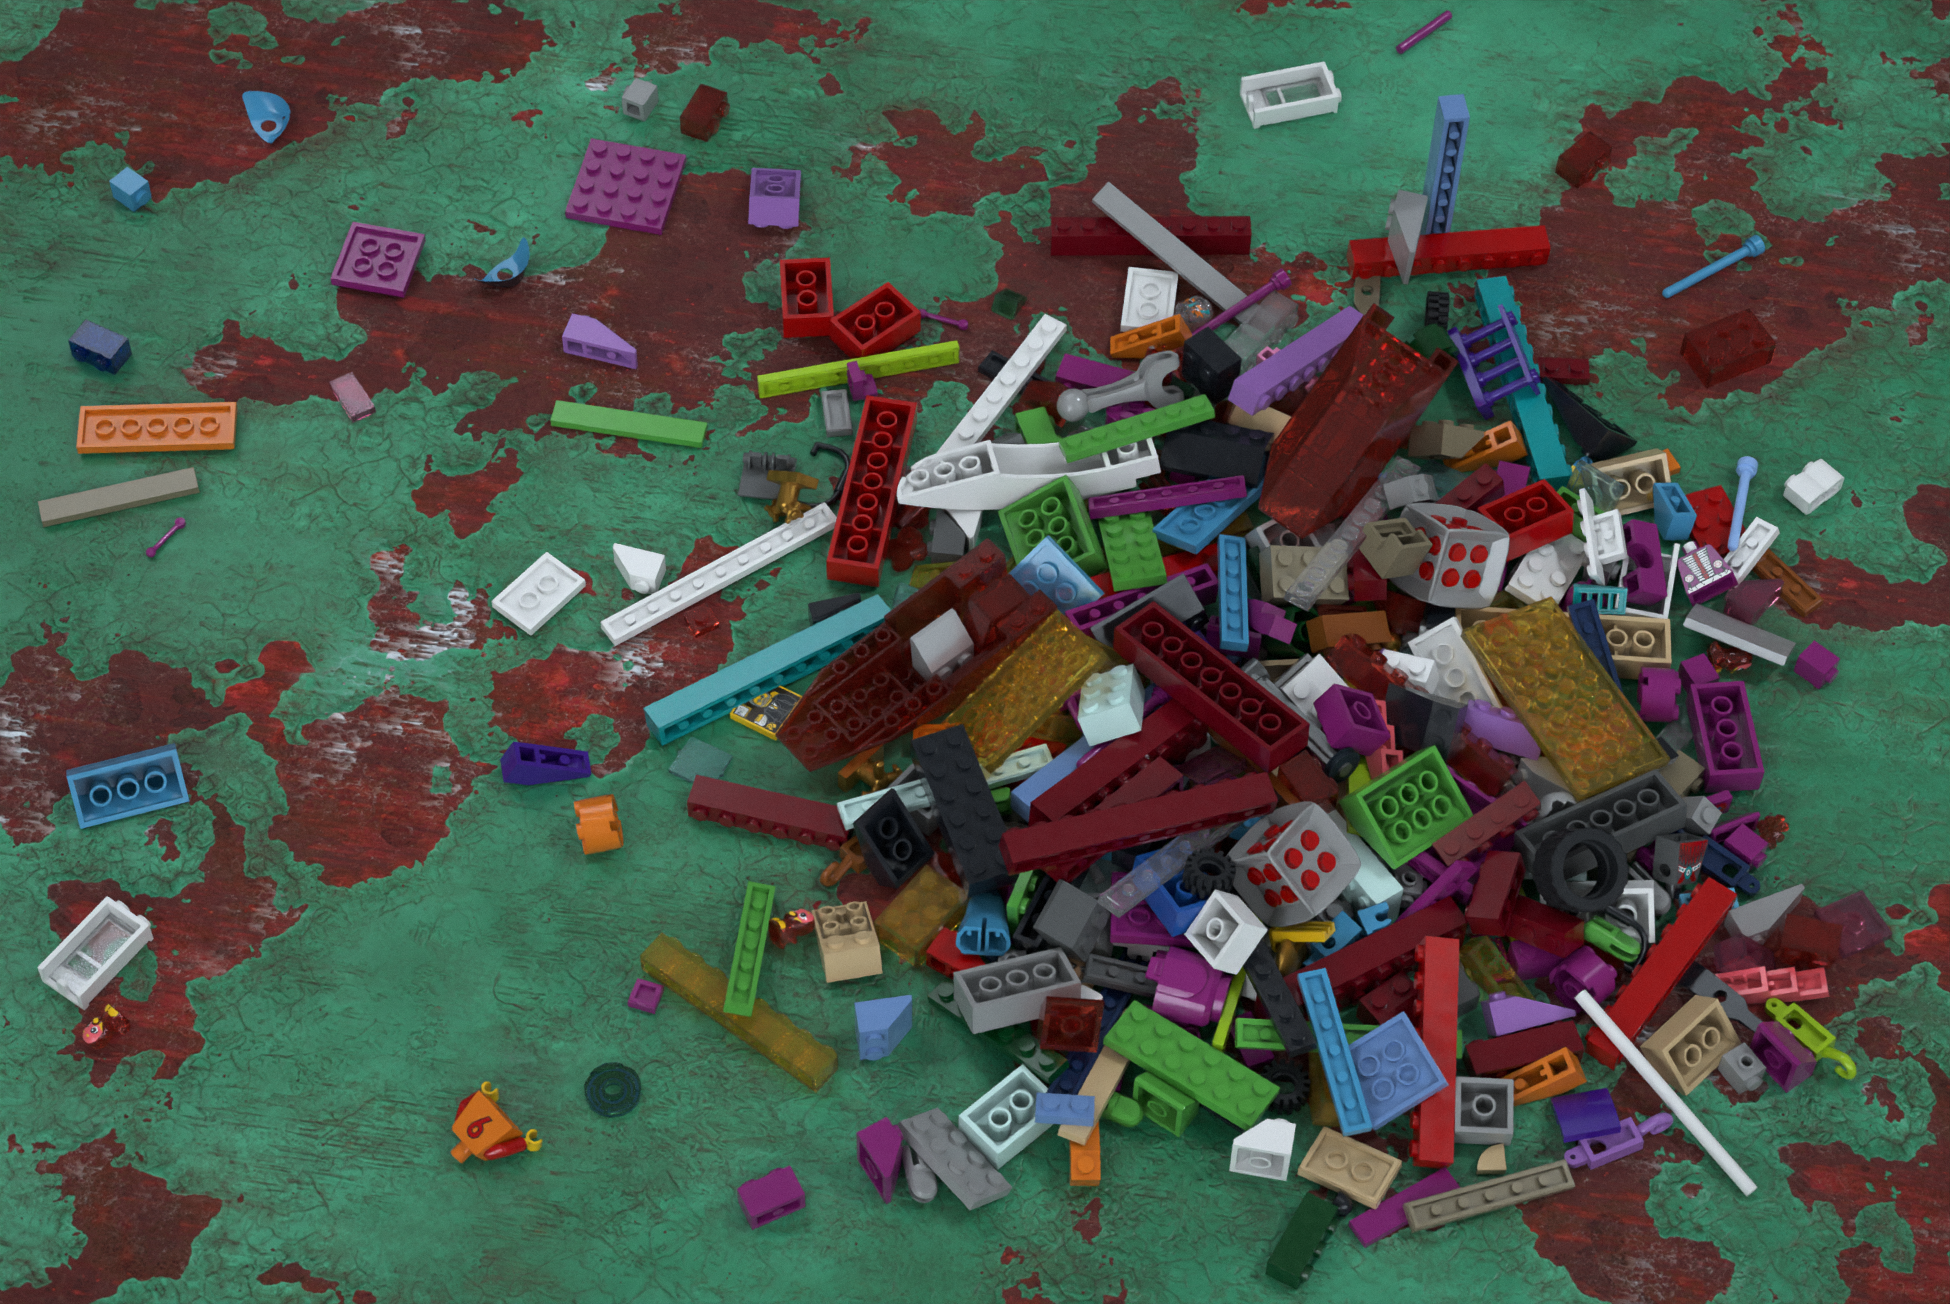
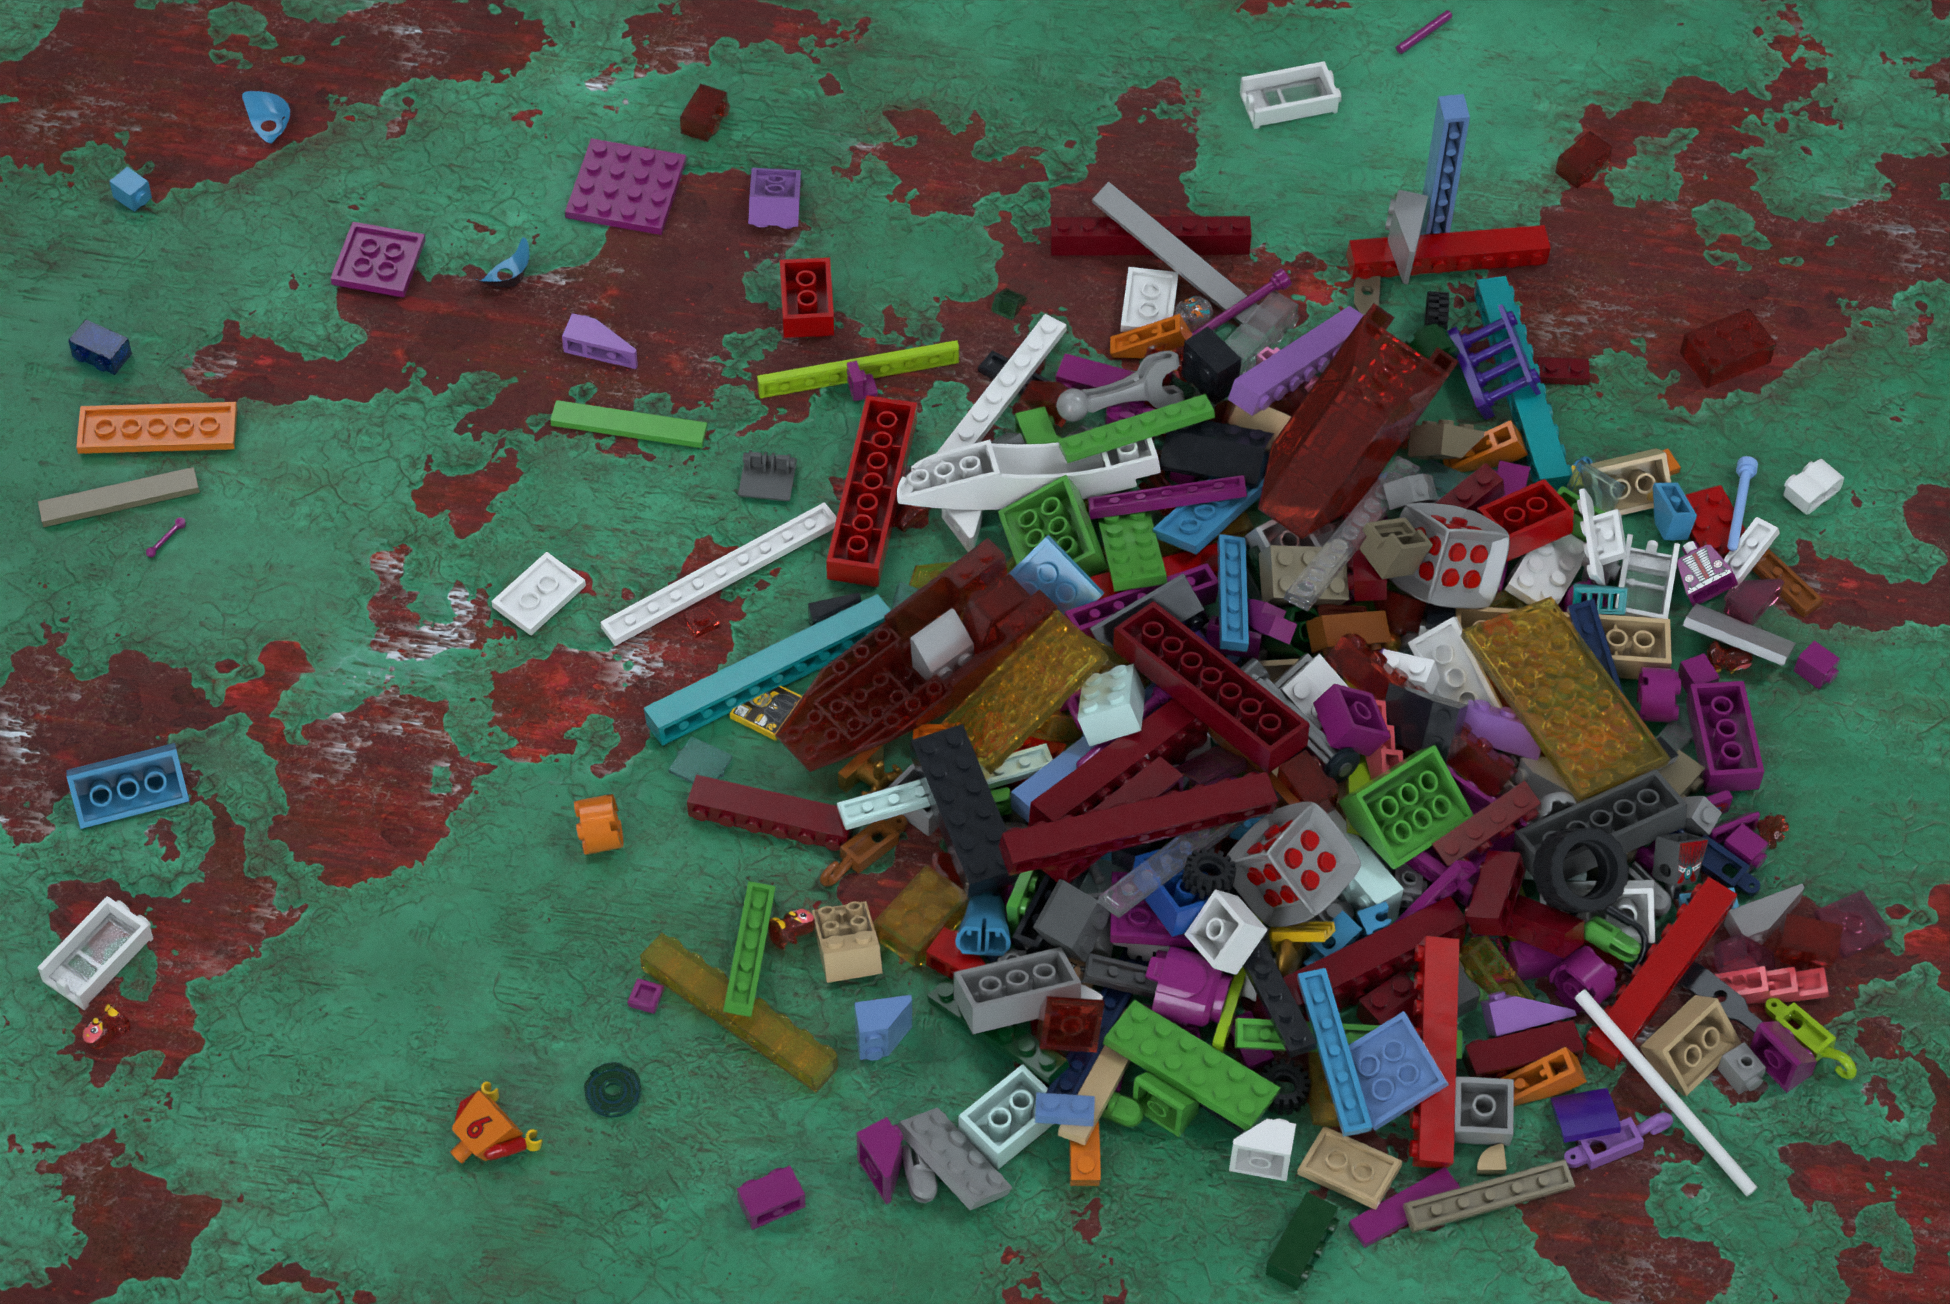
(352, 397): clear pink tile -> none
(543, 764): dark purple slope -> none
(639, 99): light grey brick -> none
(640, 568): white slope -> none
(788, 494): pearl gold piece -> none
(836, 413): light grey tile -> none
(838, 491): black piece -> none
(875, 323): red brick -> none
(891, 841): black slope -> none
(906, 549): clear red plate -> none
(948, 540): dark grey slope -> none
(962, 324): magenta hinge -> none
(1343, 1203): black hinge -> none
(1587, 427): black wedge -> none
(1647, 582): magenta arch -> none
(1752, 247): dark azure piece -> none

